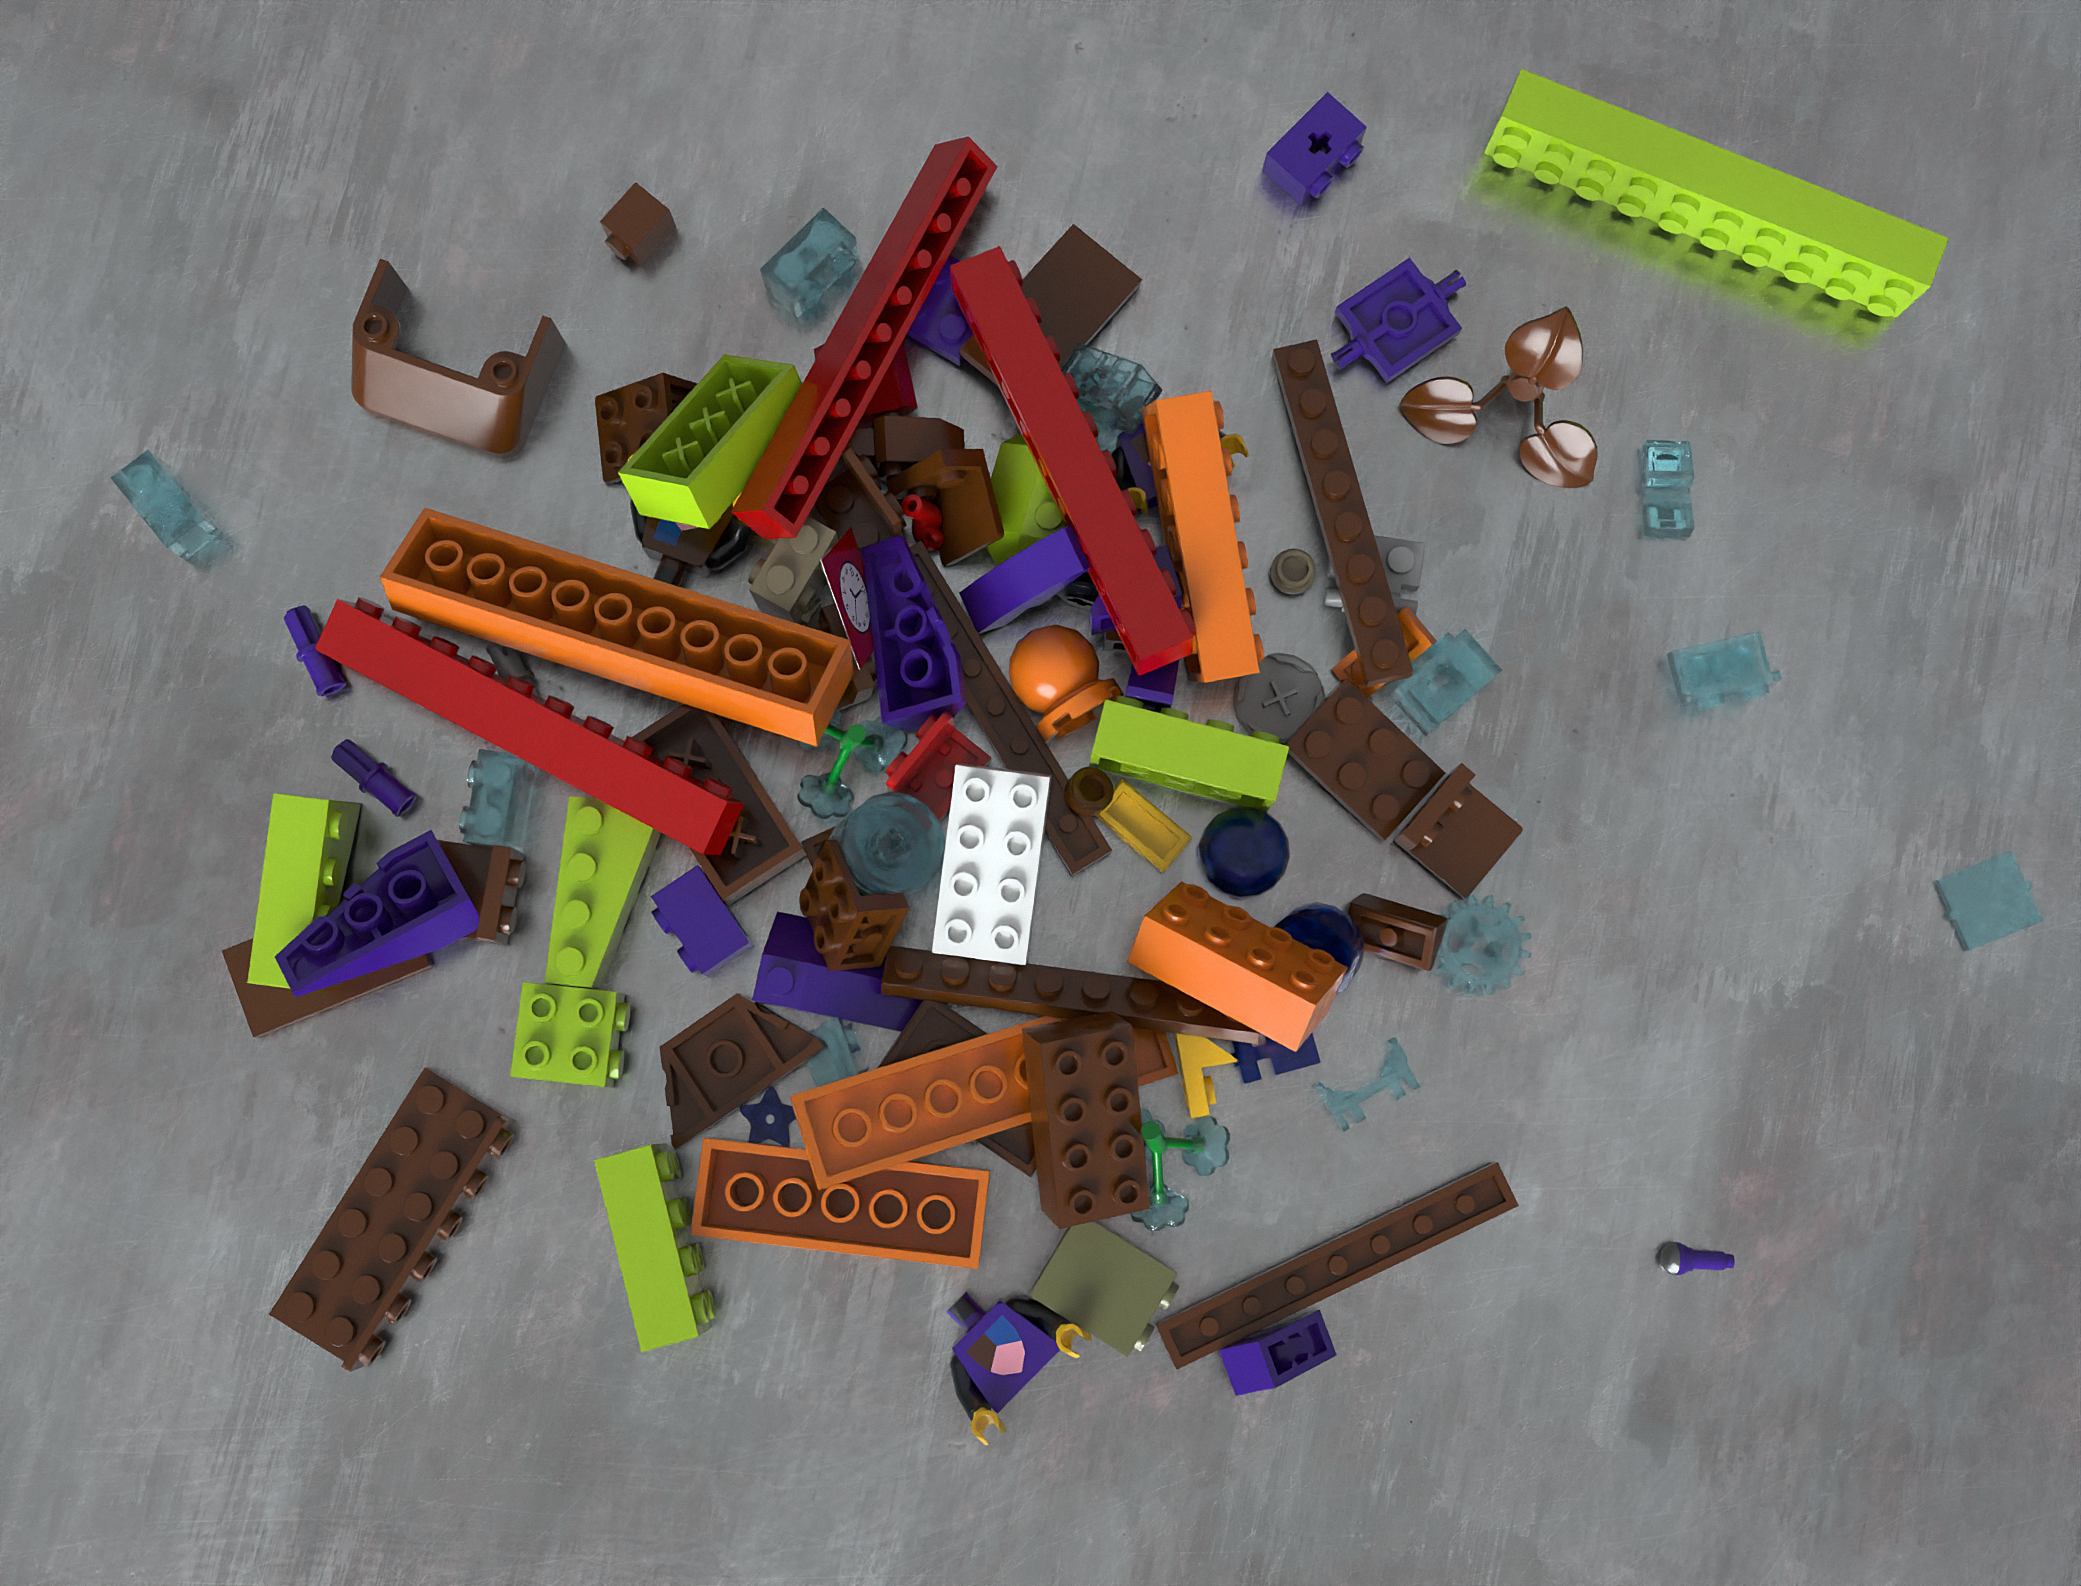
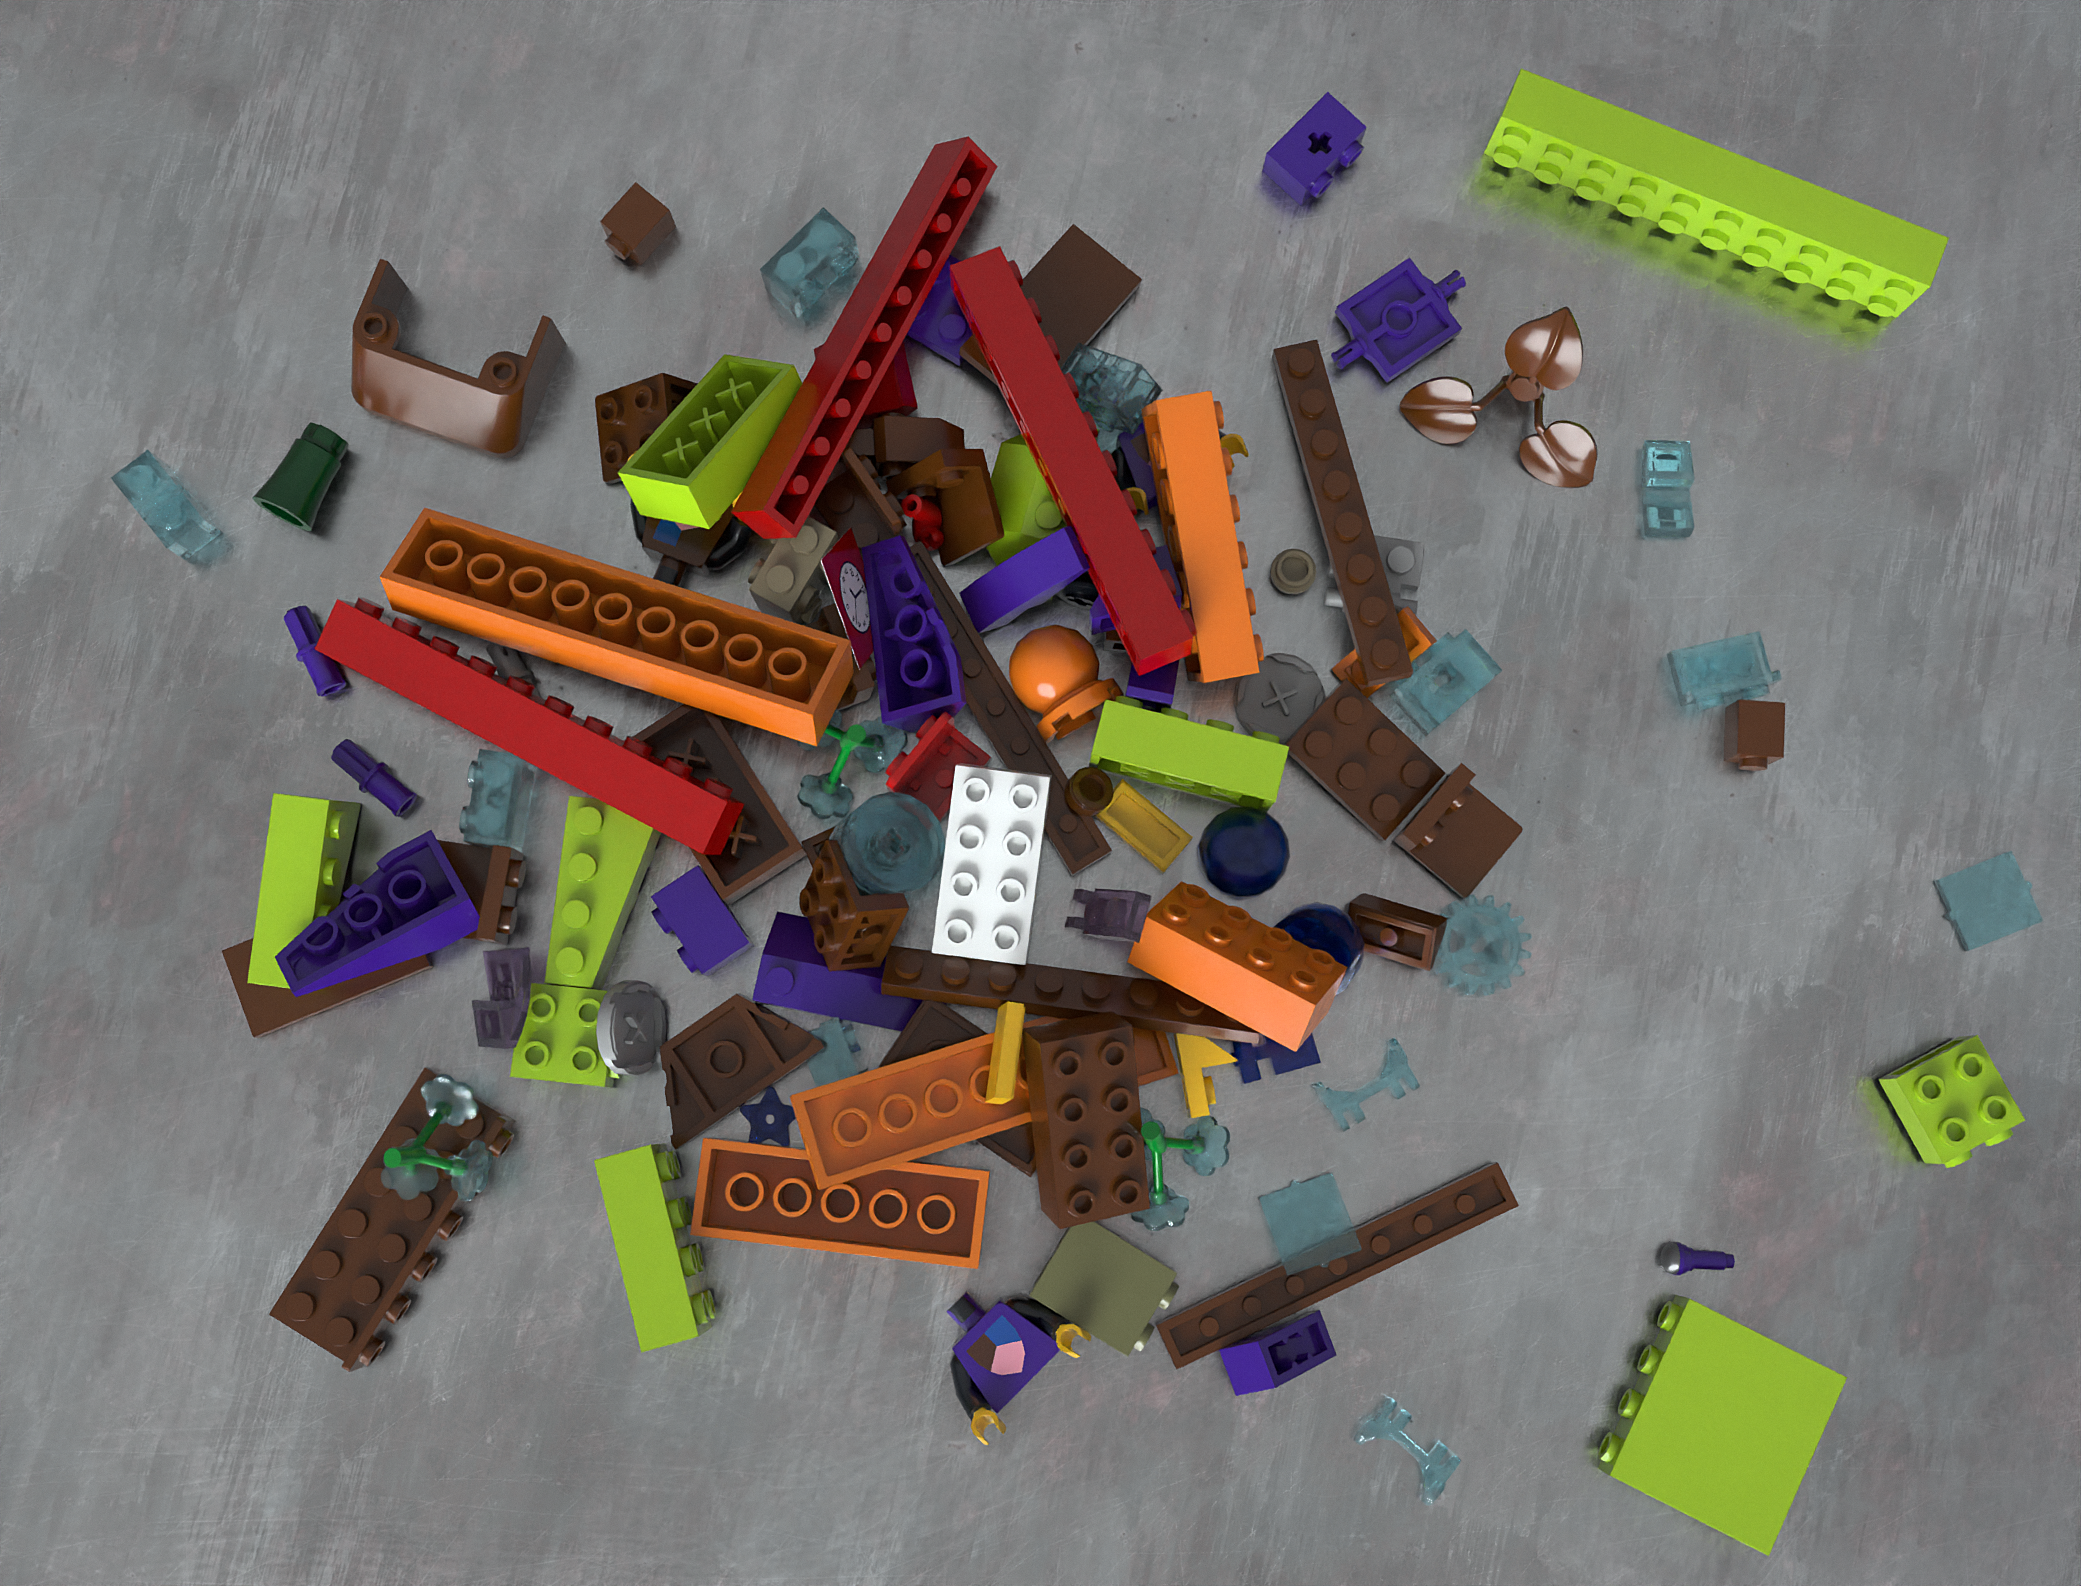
(303, 477): none -> dark green plant
(414, 1167): none -> clear light blue plant
(503, 1014): none -> clear purple slope
(630, 1027): none -> light grey tile
(1005, 1053): none -> yellow tile
(1111, 914): none -> clear purple hinge
(1310, 1224): none -> clear light blue piece
(1433, 1473): none -> clear light blue piece
(1720, 1423): none -> lime panel
(1754, 733): none -> reddish brown brick
(1952, 1101): none -> lime brick

